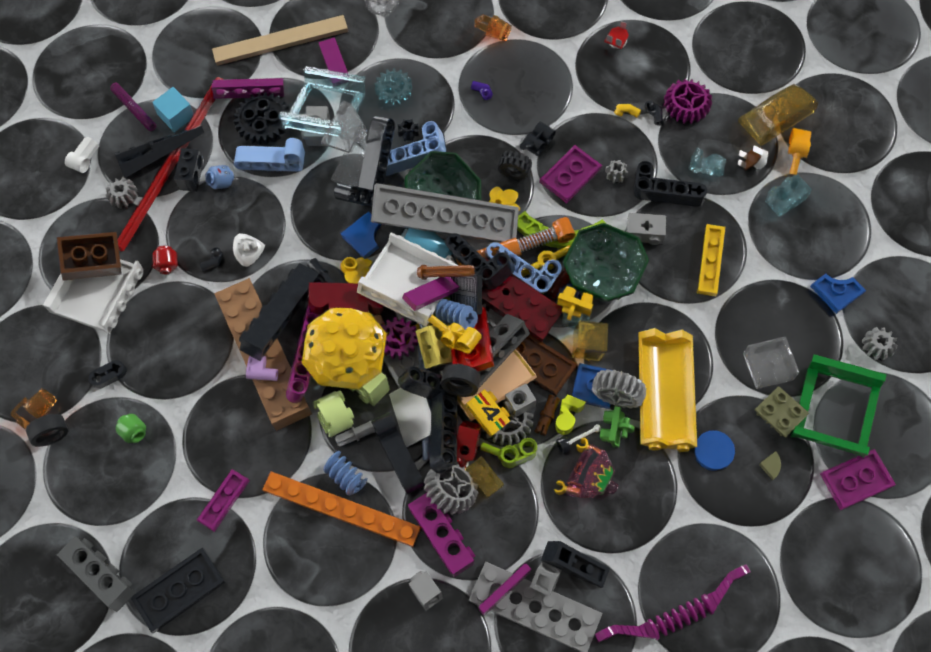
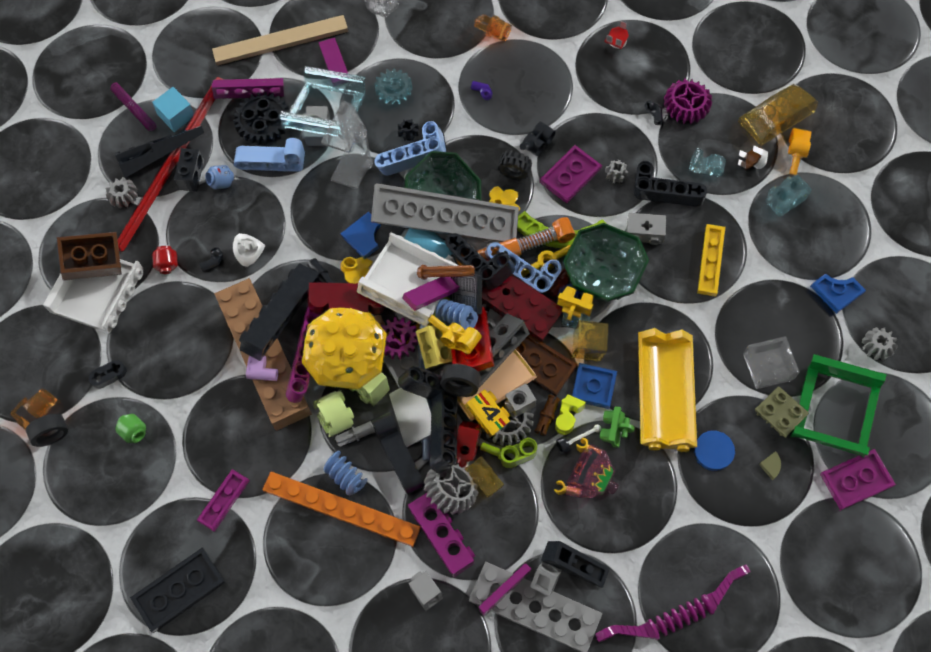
(73, 556): dark grey brick -> none
(81, 157): white piece -> none
(373, 166): black beam -> none
(619, 388): light grey gear -> none
(630, 109): yellow arm -> none

